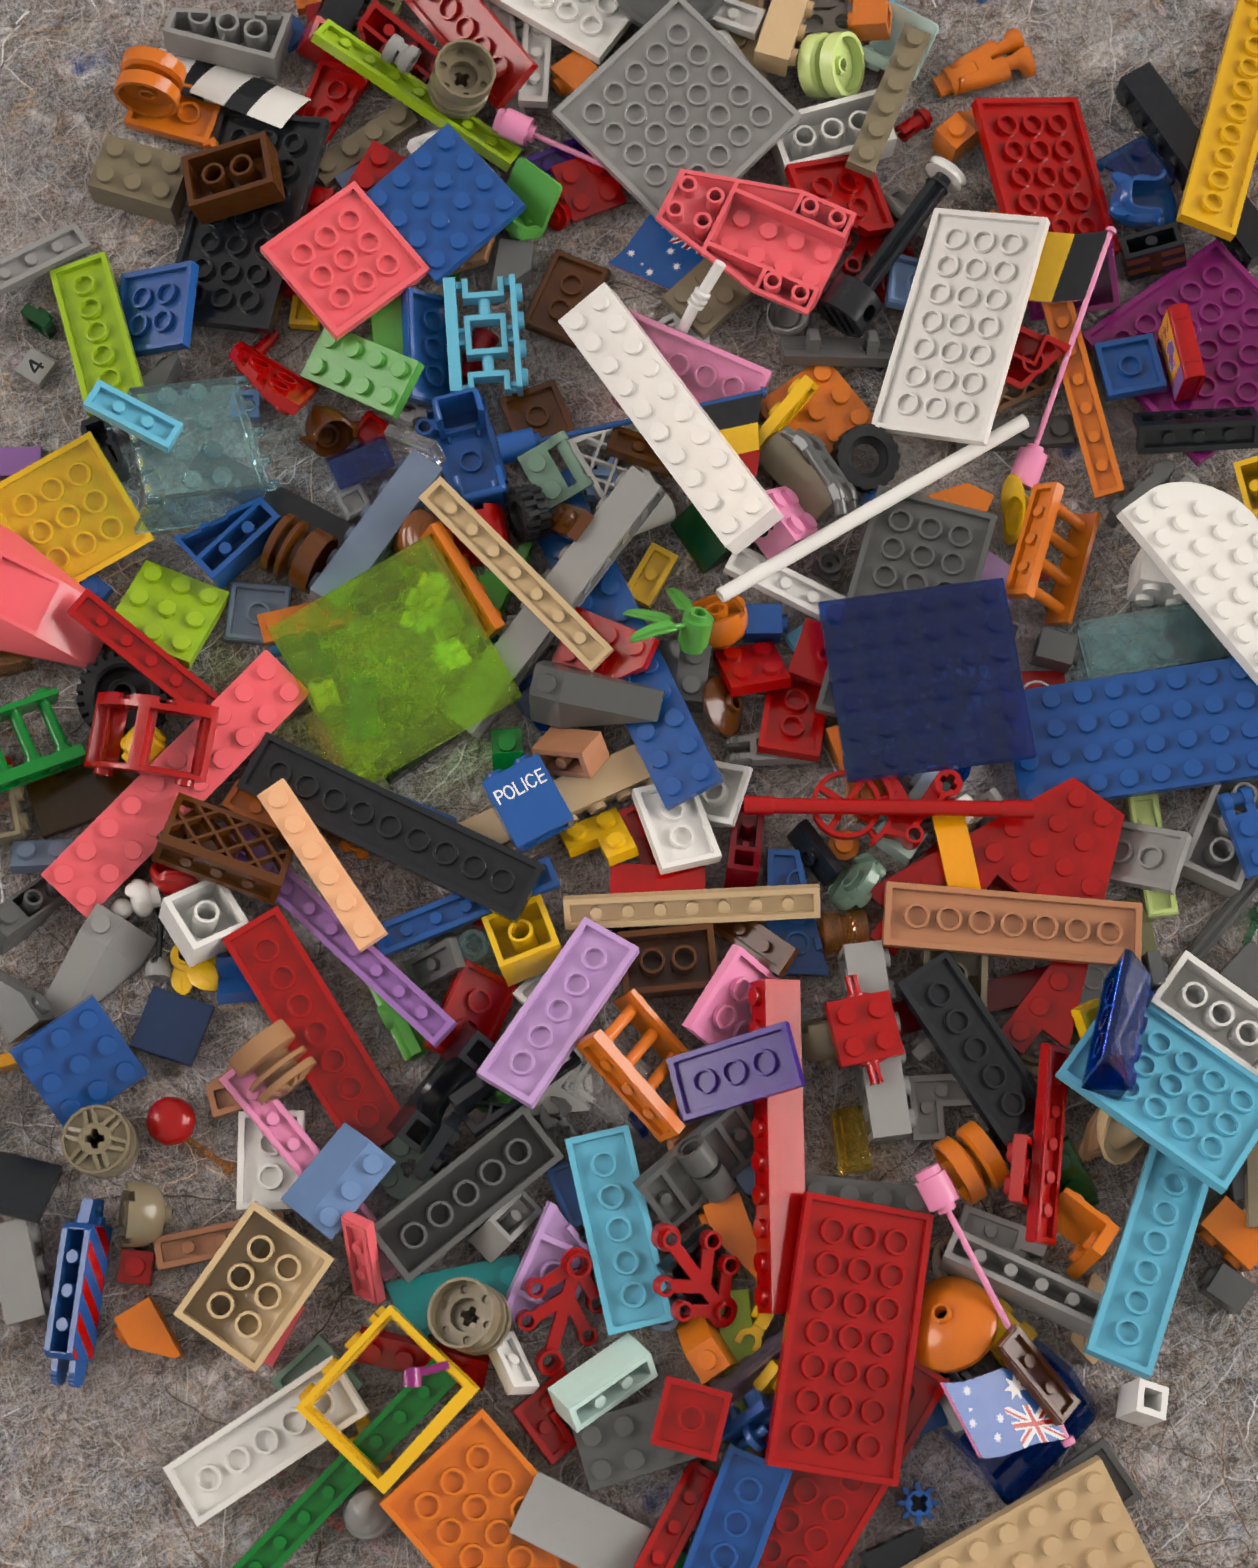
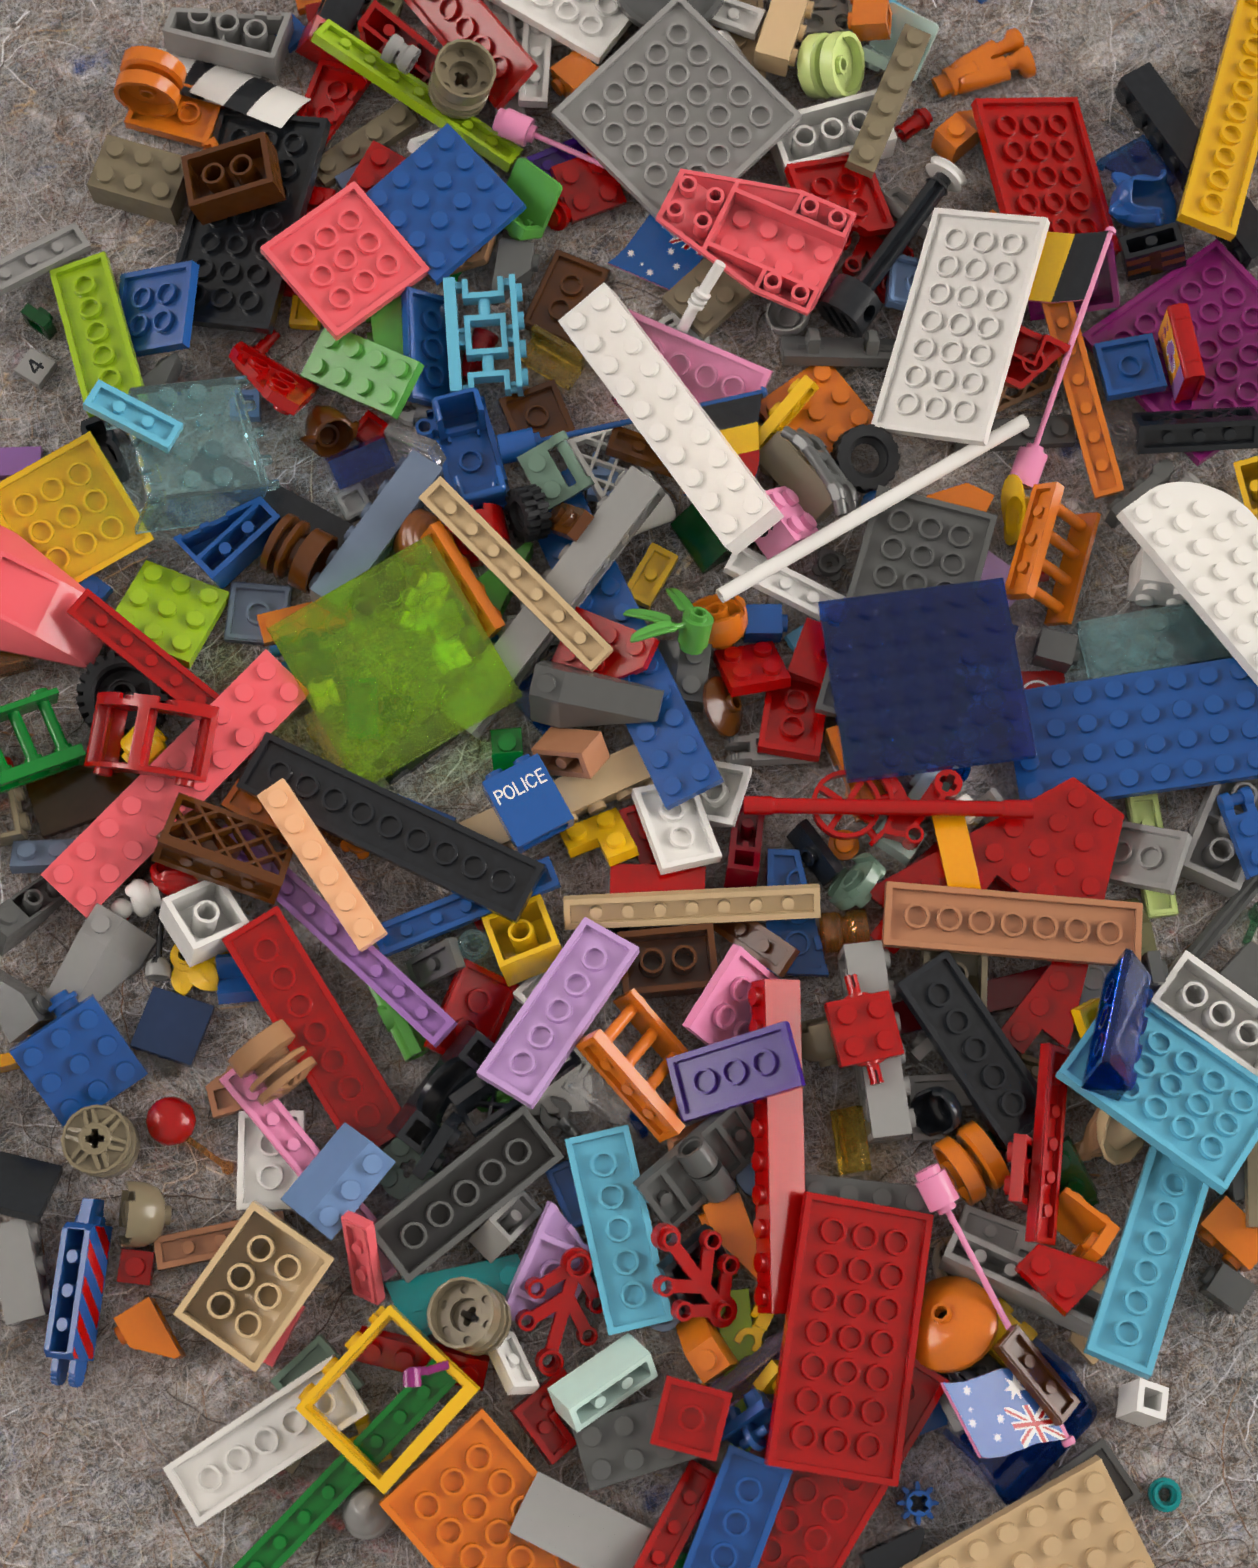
(63, 1002): none -> blue plate
(553, 358): none -> clear yellow panel
(937, 1111): none -> black hair
(1060, 1276): none -> red wing
(1174, 1490): none -> teal plate

